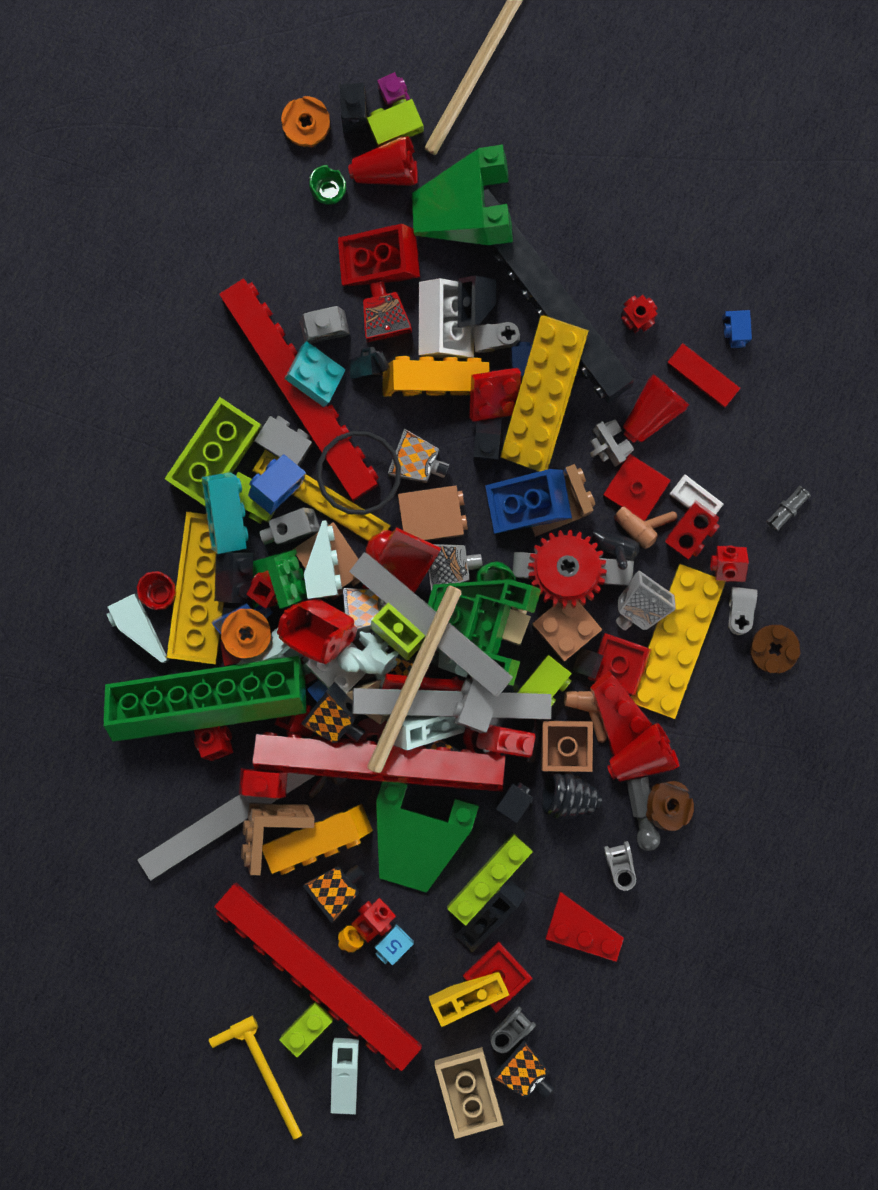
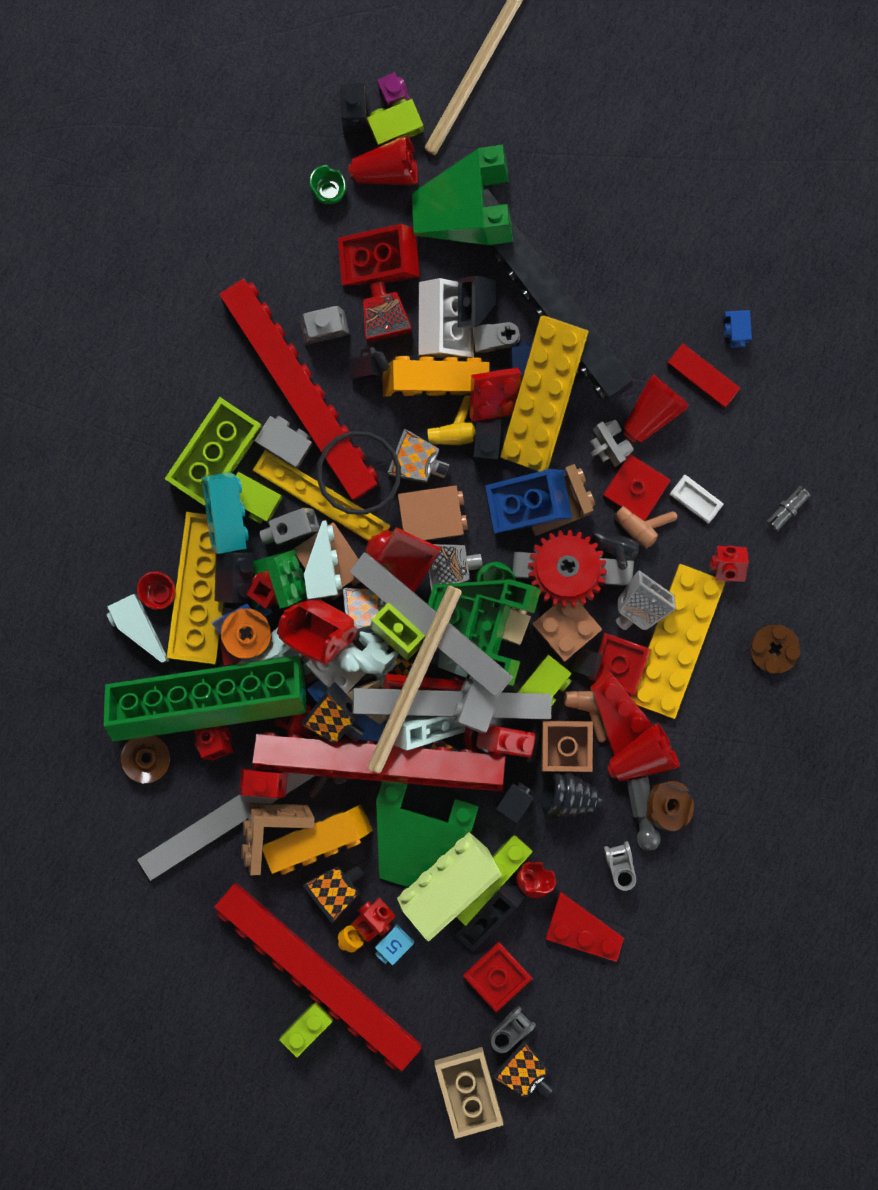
(135, 766): none -> reddish brown dish
(245, 1030): yellow bar -> none
(276, 483): brick -> none
(301, 108): orange plate -> none
(315, 374): teal plate -> none
(344, 1075): light aqua slope -> none
(372, 729): none -> blue brick
(449, 886): none -> yellowish green slope
(455, 433): none -> yellow piece
(467, 997): yellow slope -> none
(535, 880): none -> red hair
(635, 321): red brick -> none
(687, 526): red brick -> none
(742, 605): light grey piece -> none

